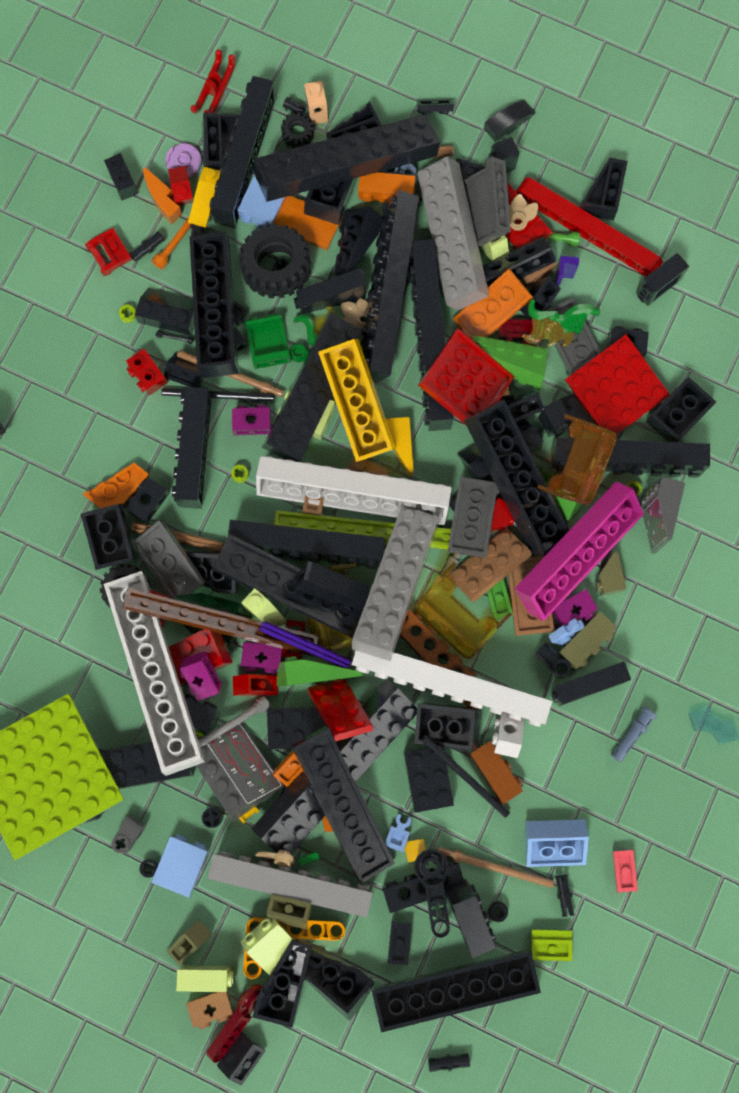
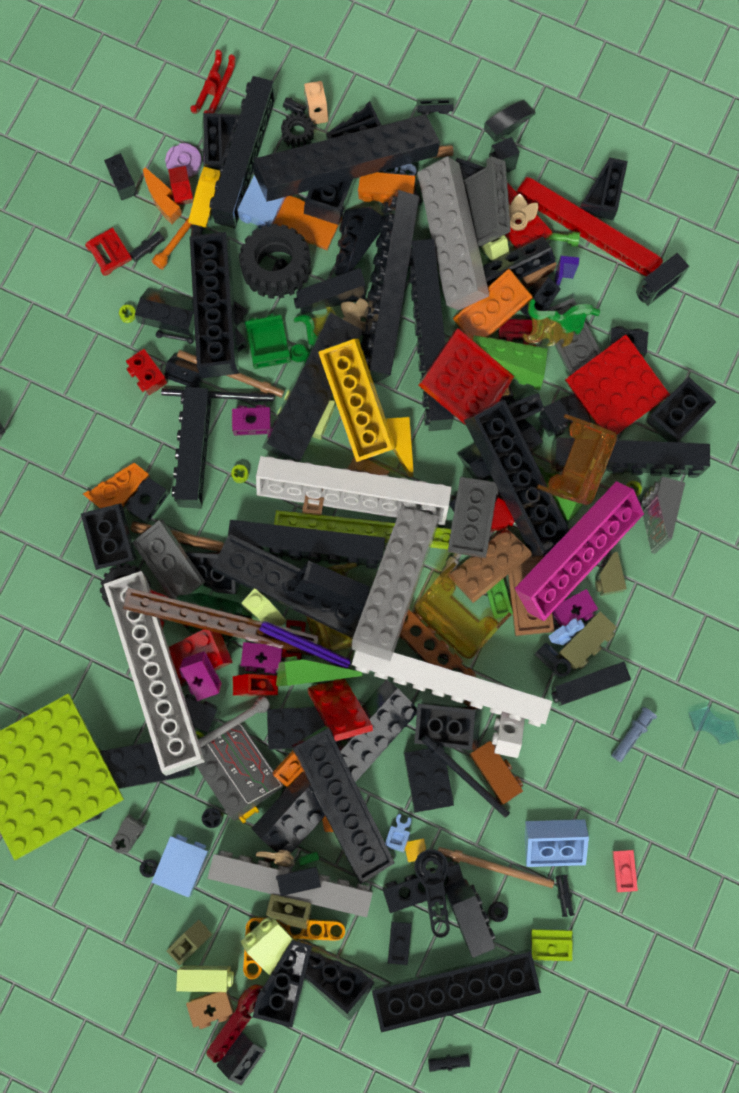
(298, 881): none -> black panel

